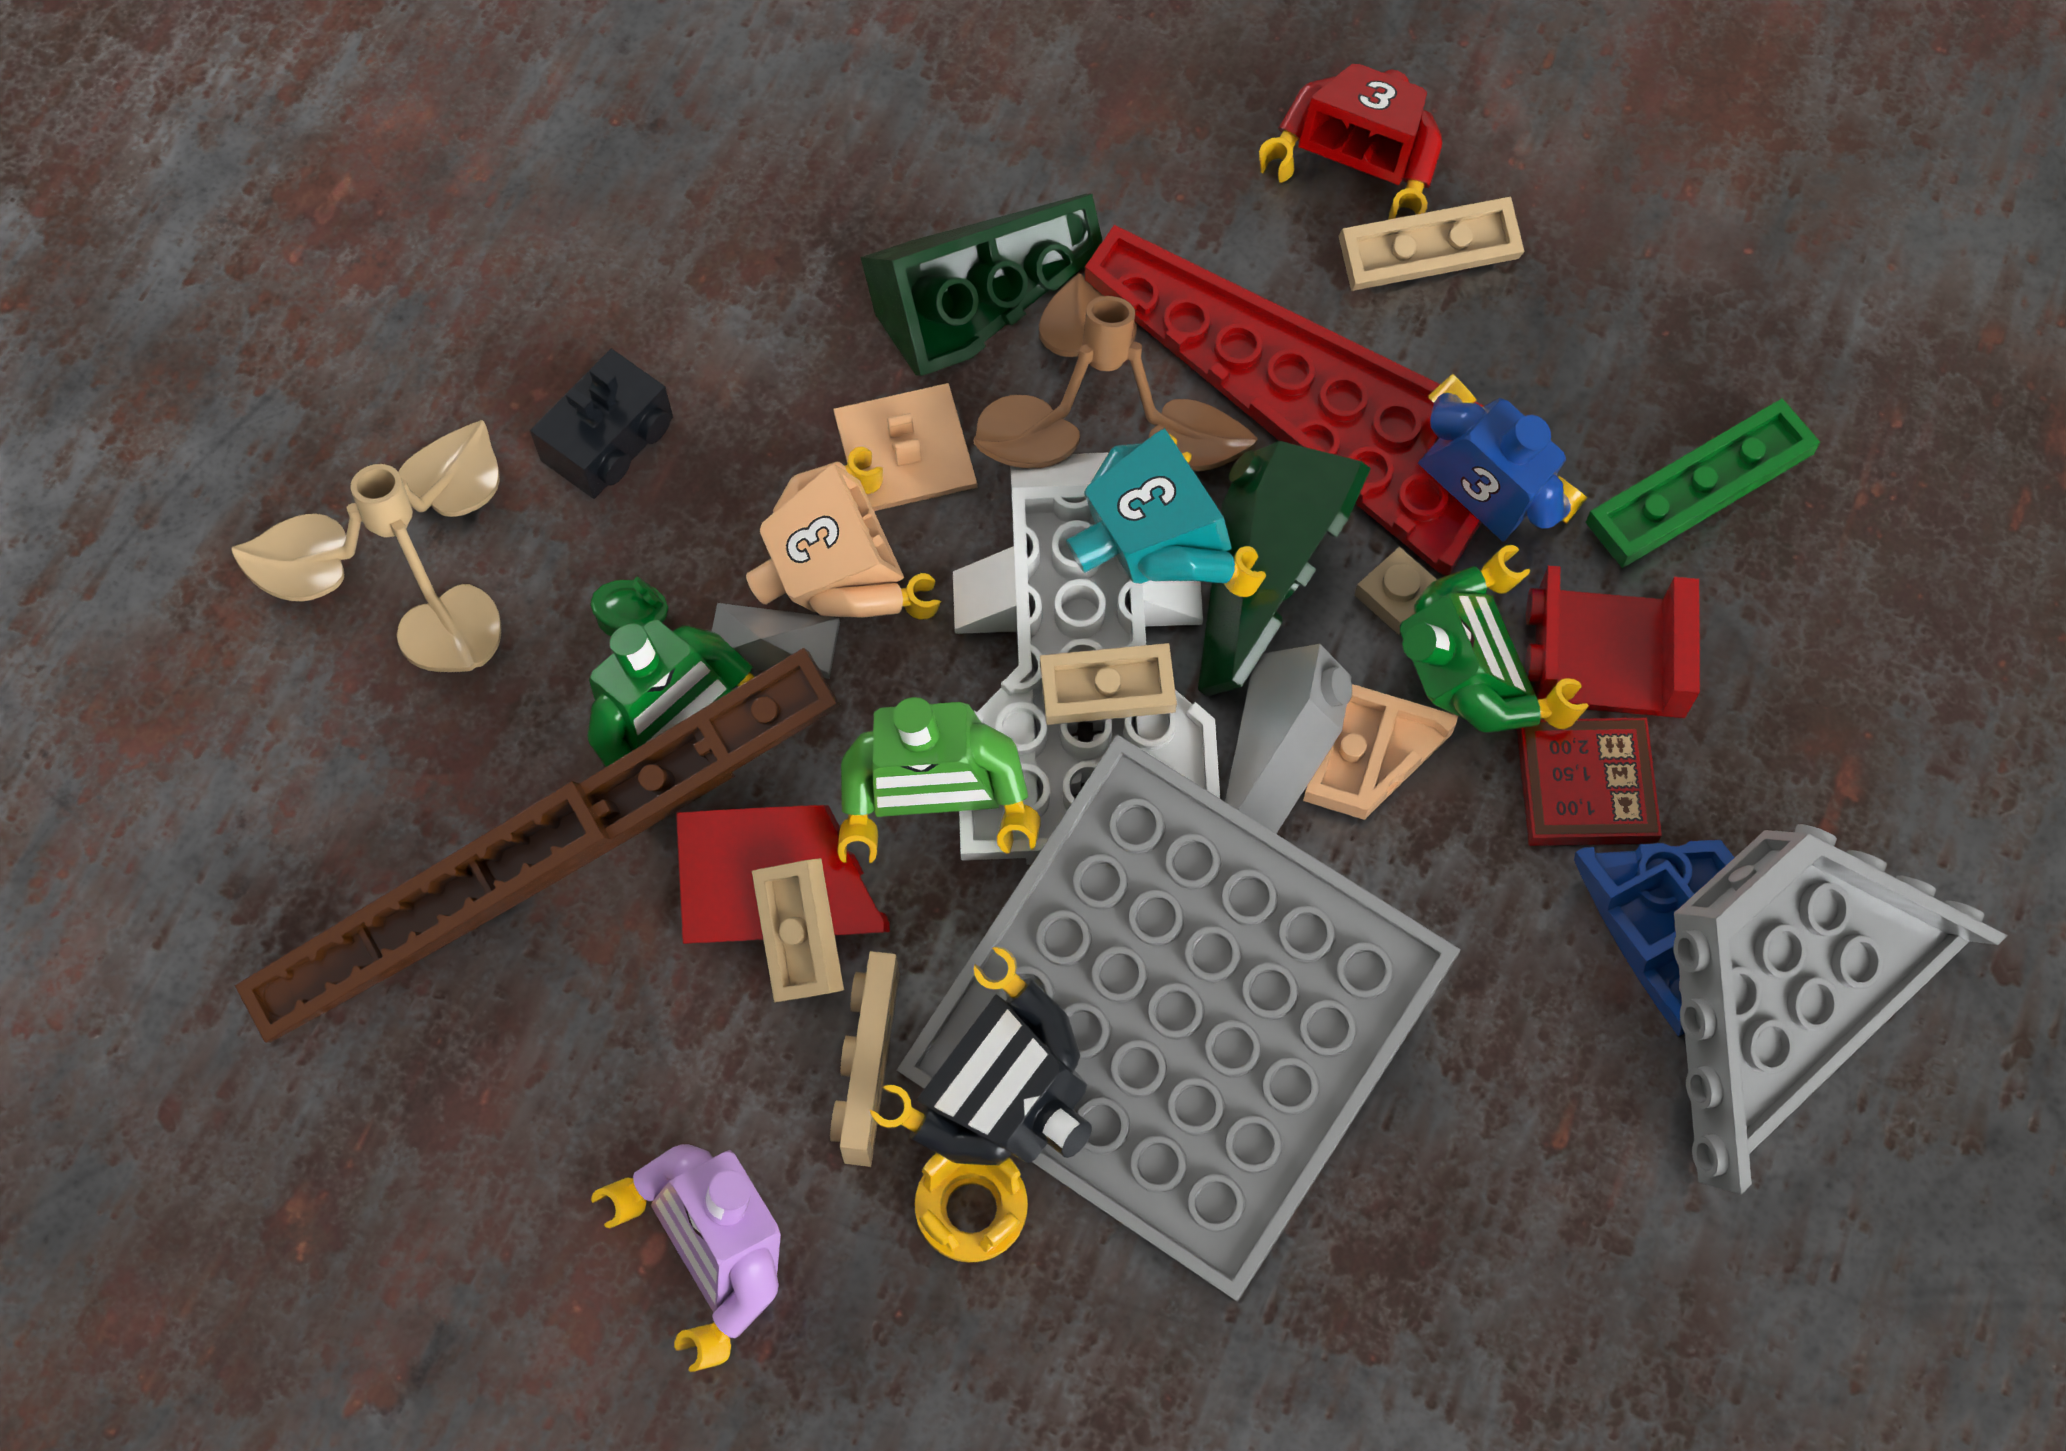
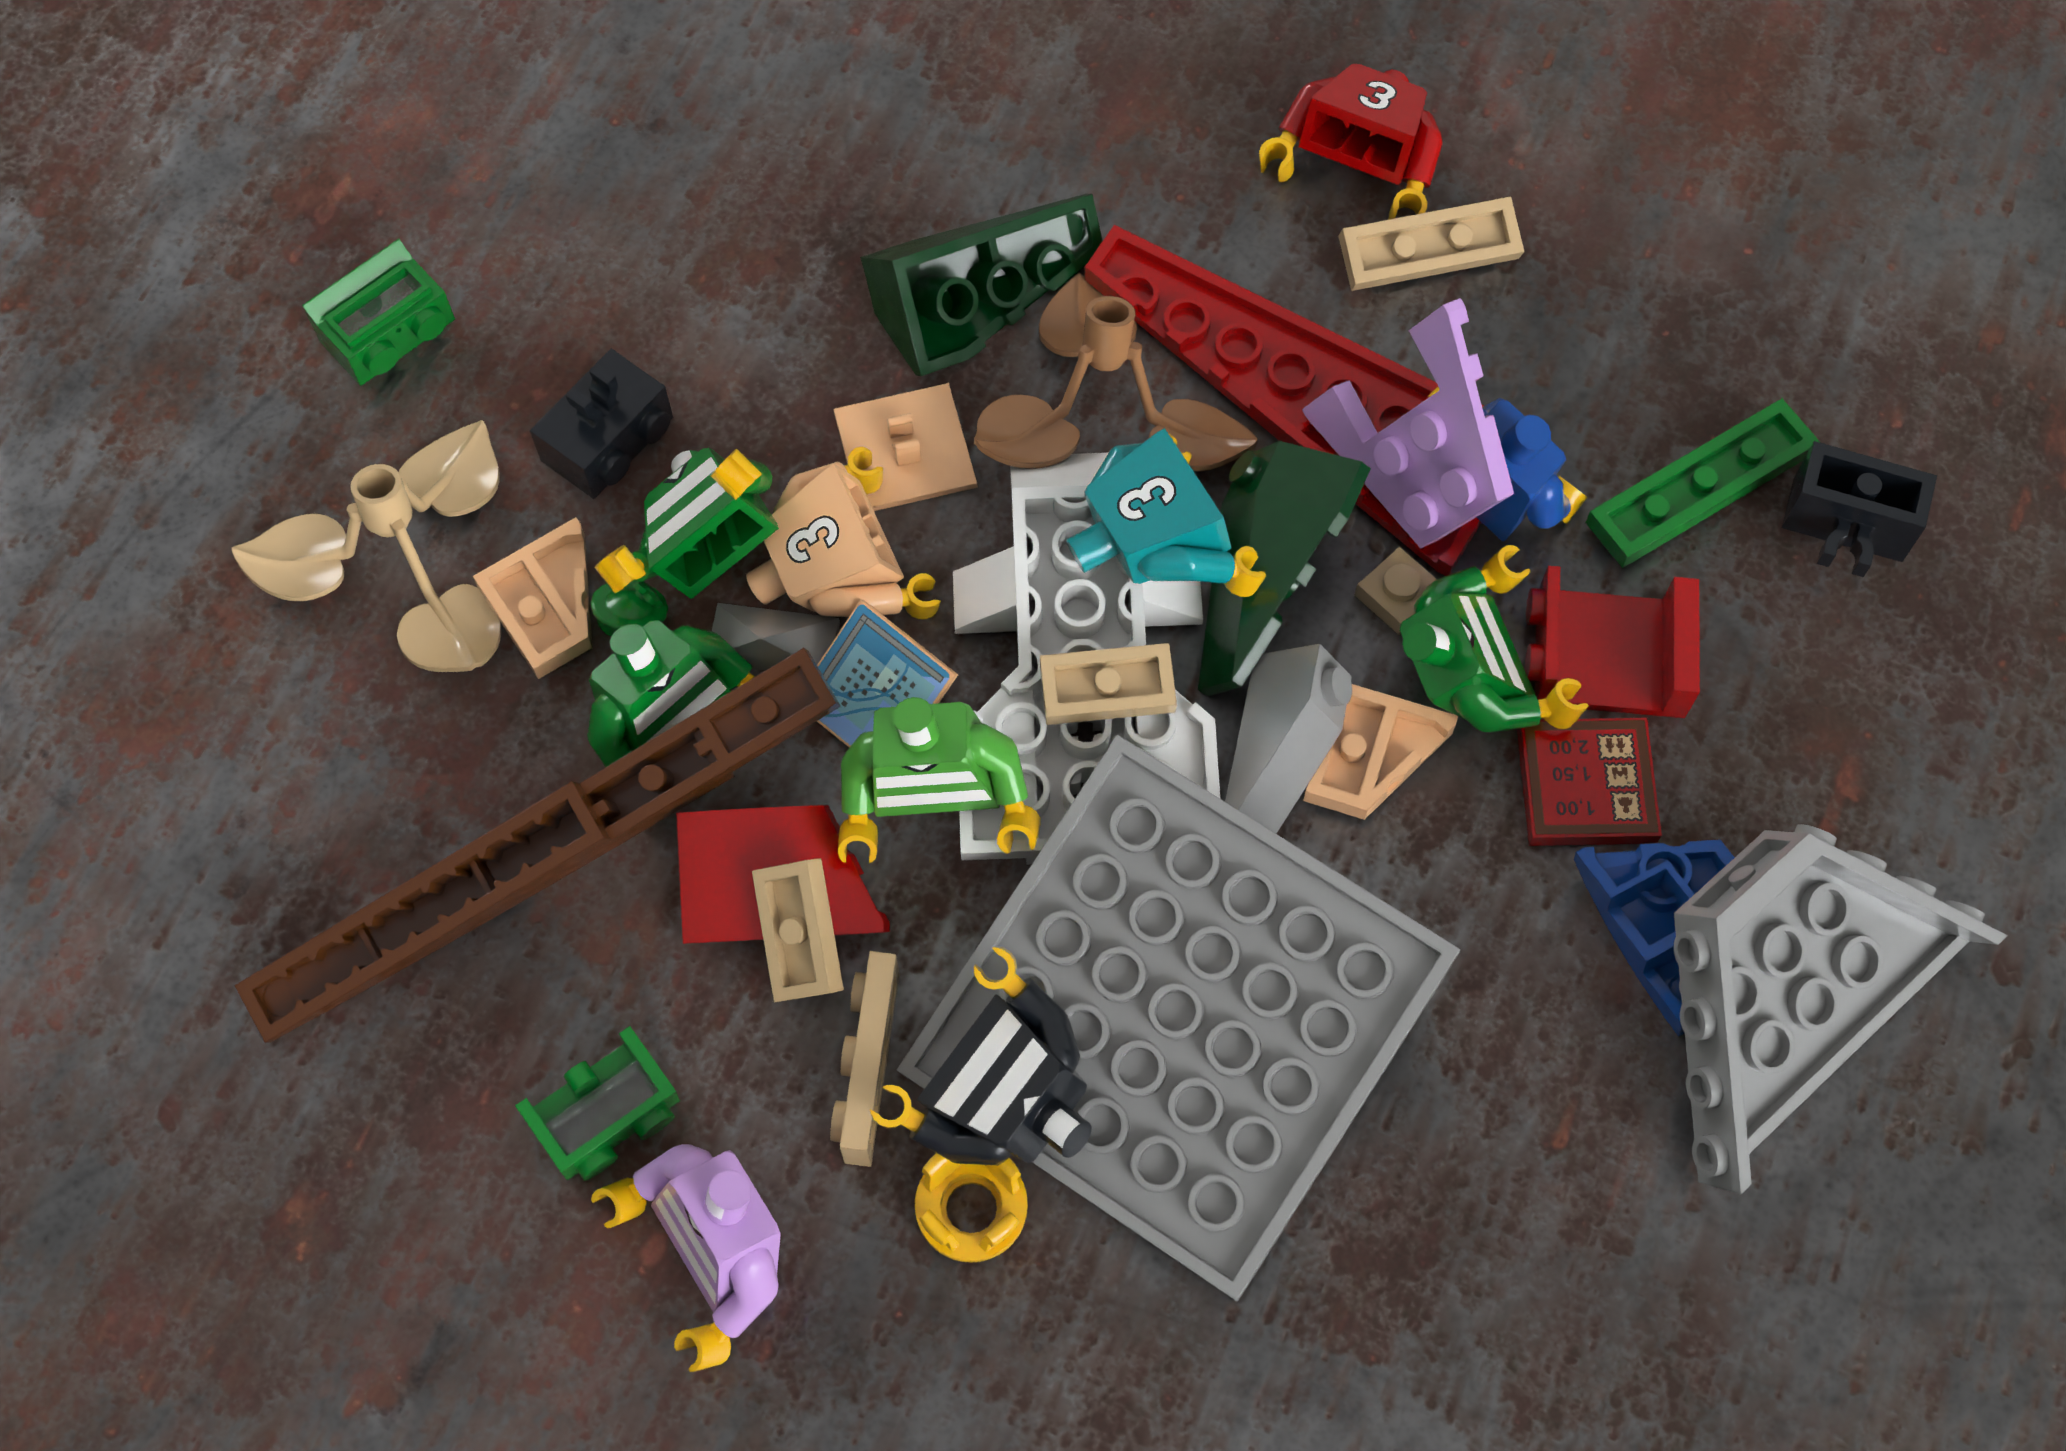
(379, 313): none -> green window
(543, 597): none -> light nougat wing
(602, 1109): none -> green window
(697, 523): none -> green torso
(875, 668): none -> piece
(1439, 458): none -> lavender wing
(1858, 505): none -> black brick

